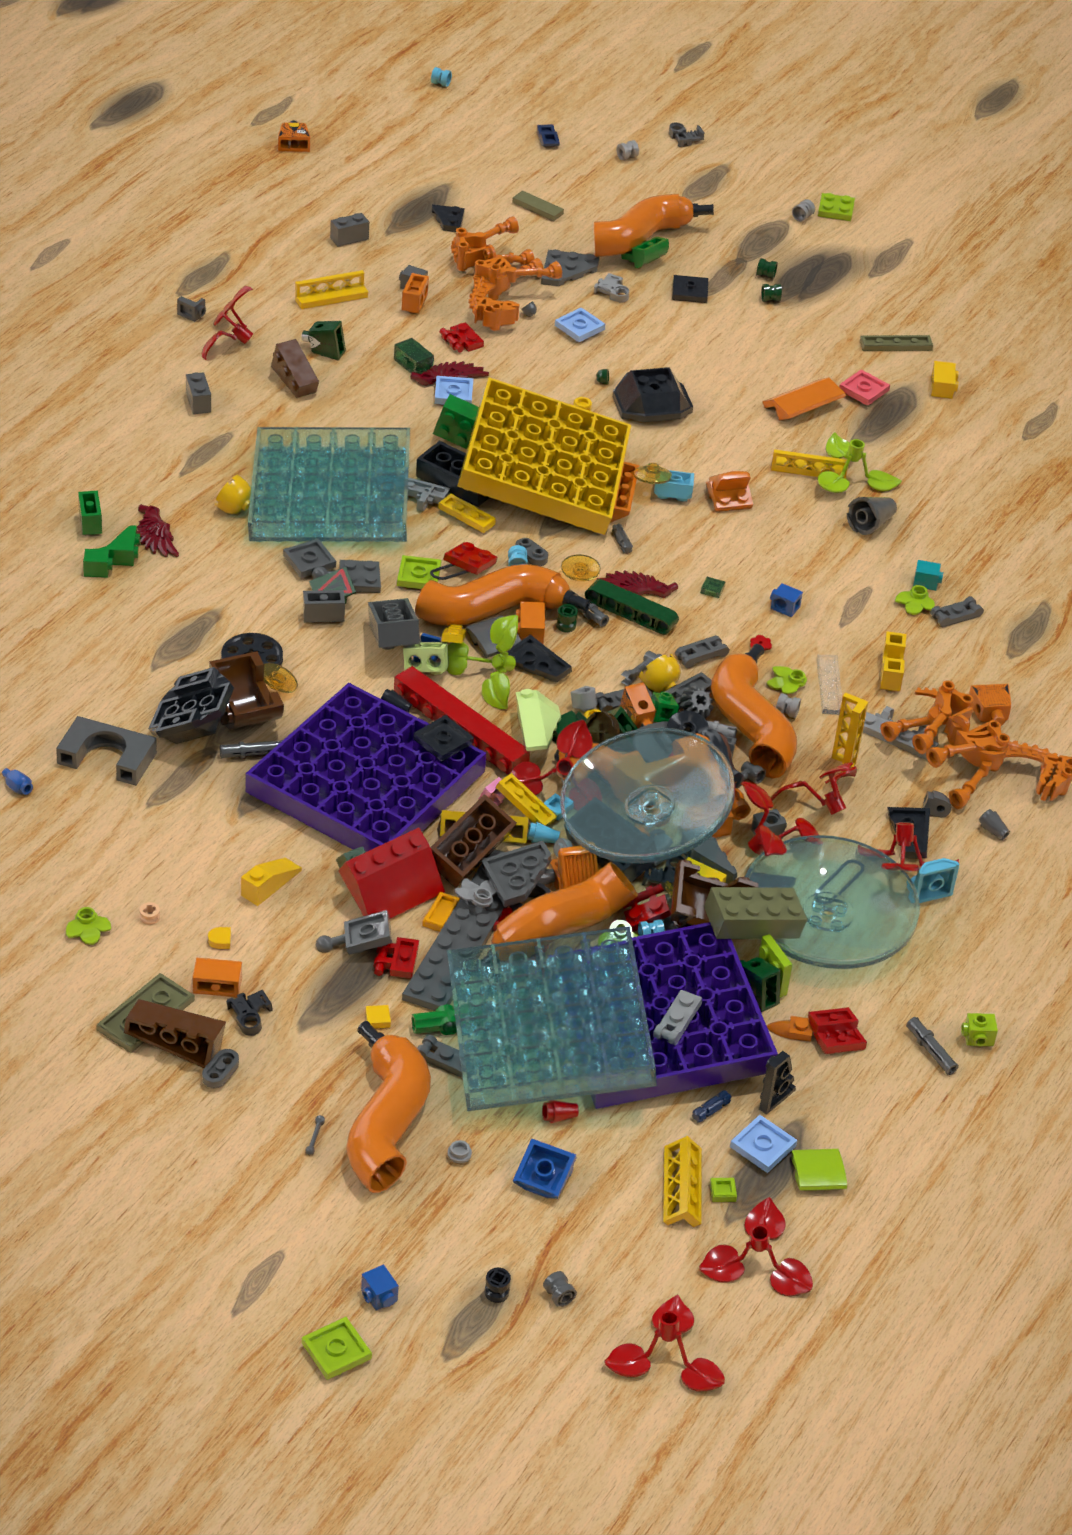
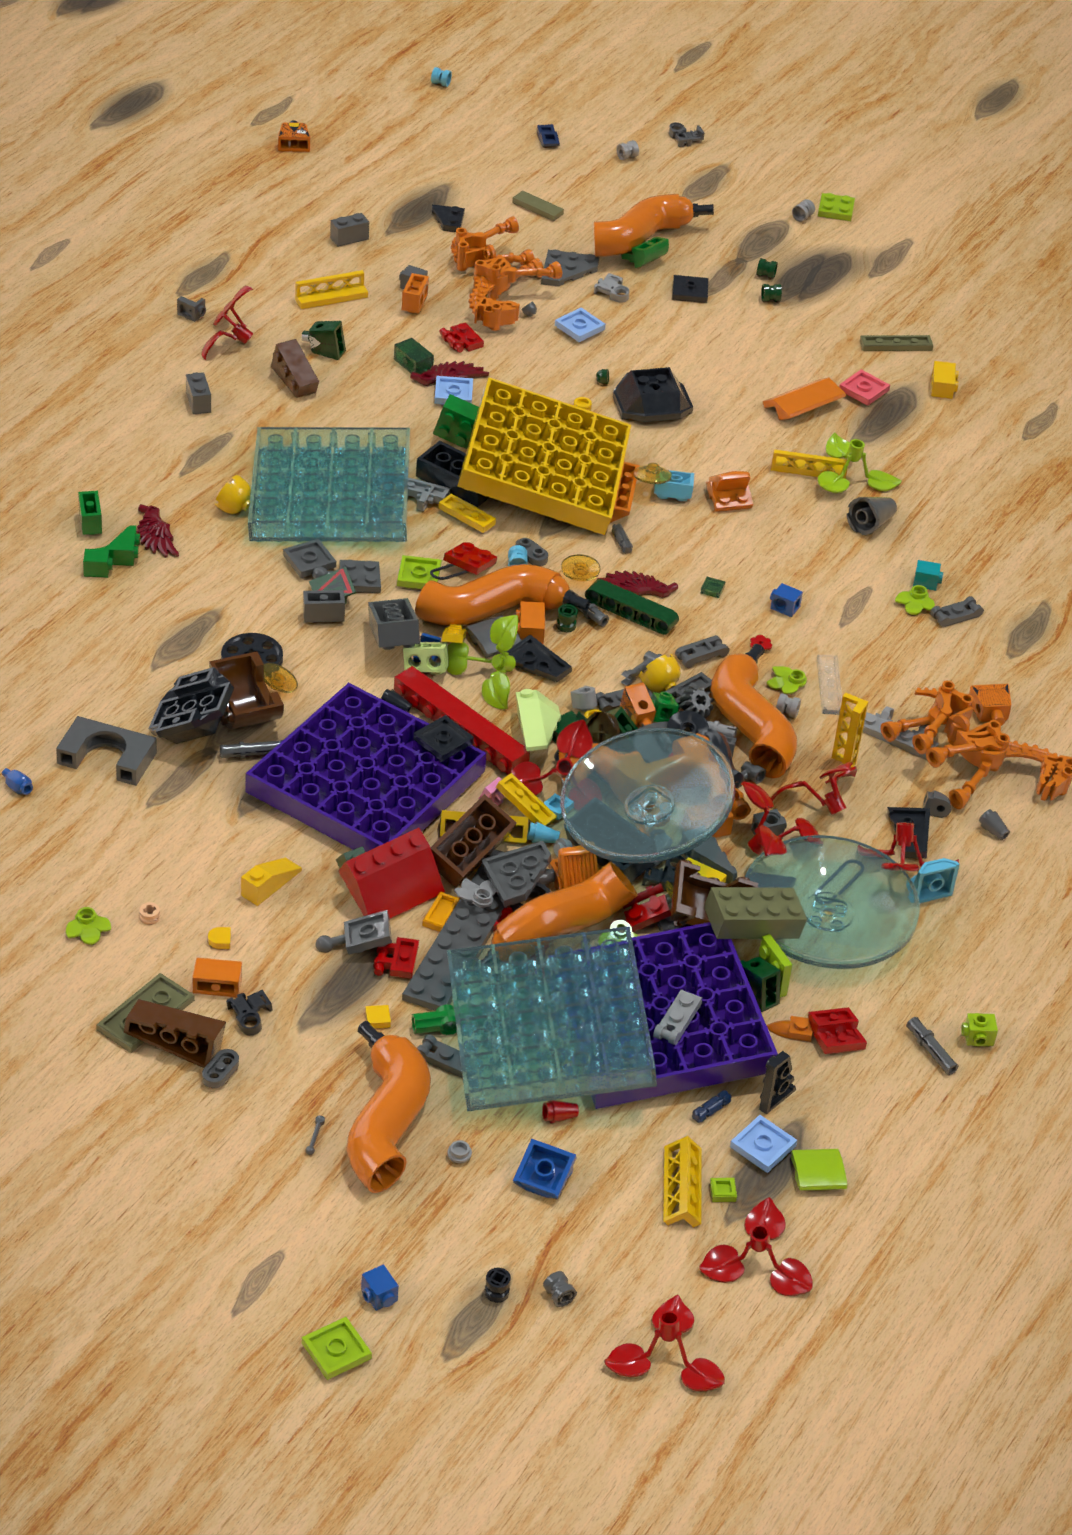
(649, 928): medium azure wheel -> none
(892, 661): yellow arch -> none

